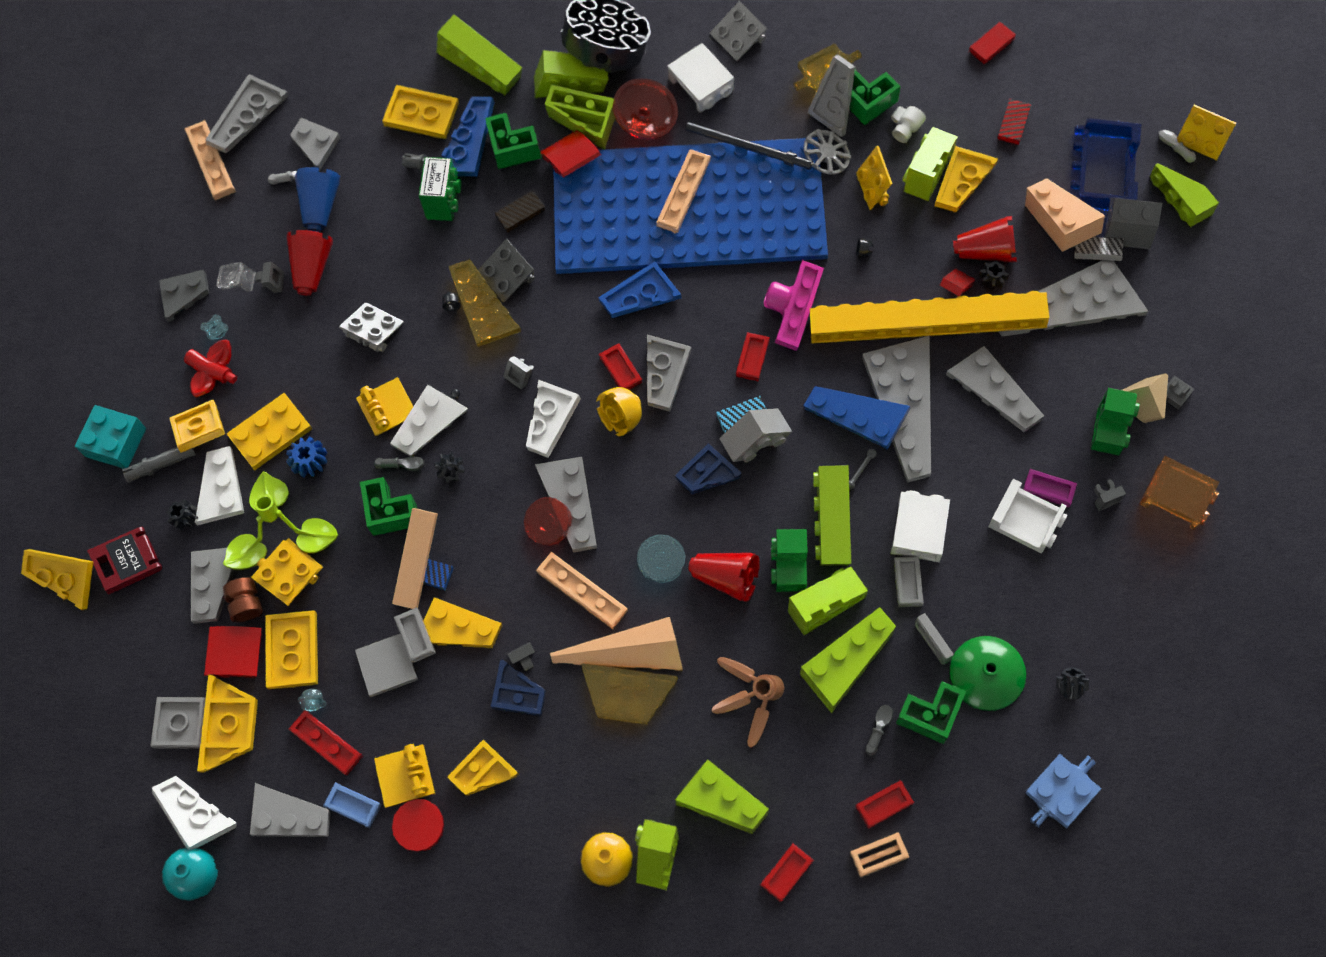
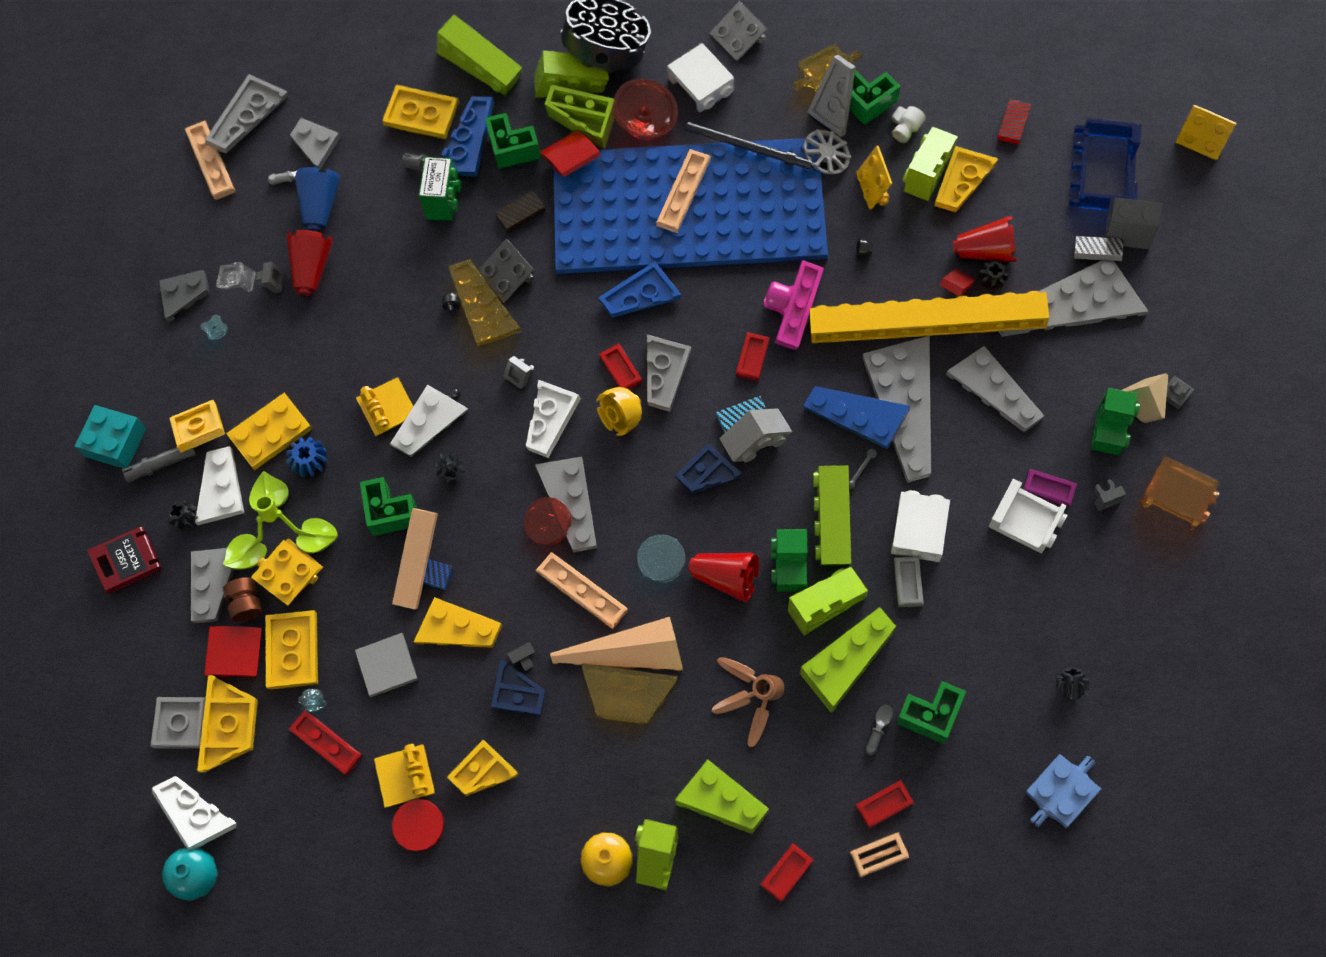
(60, 573): yellow wing -> none
(210, 368): red plant -> none
(286, 816): light grey wing -> none
(352, 805): medium blue tile -> none
(370, 326): light grey hinge -> none
(409, 463): dark grey piece -> none
(414, 635): light grey tile -> none
(933, 639): light grey tile -> none
(986, 689): green dish -> none
(992, 43): red tile -> none
(1063, 214): light nougat wedge -> none
(1171, 139): light grey piece -> none
(1187, 196): lime slope -> none

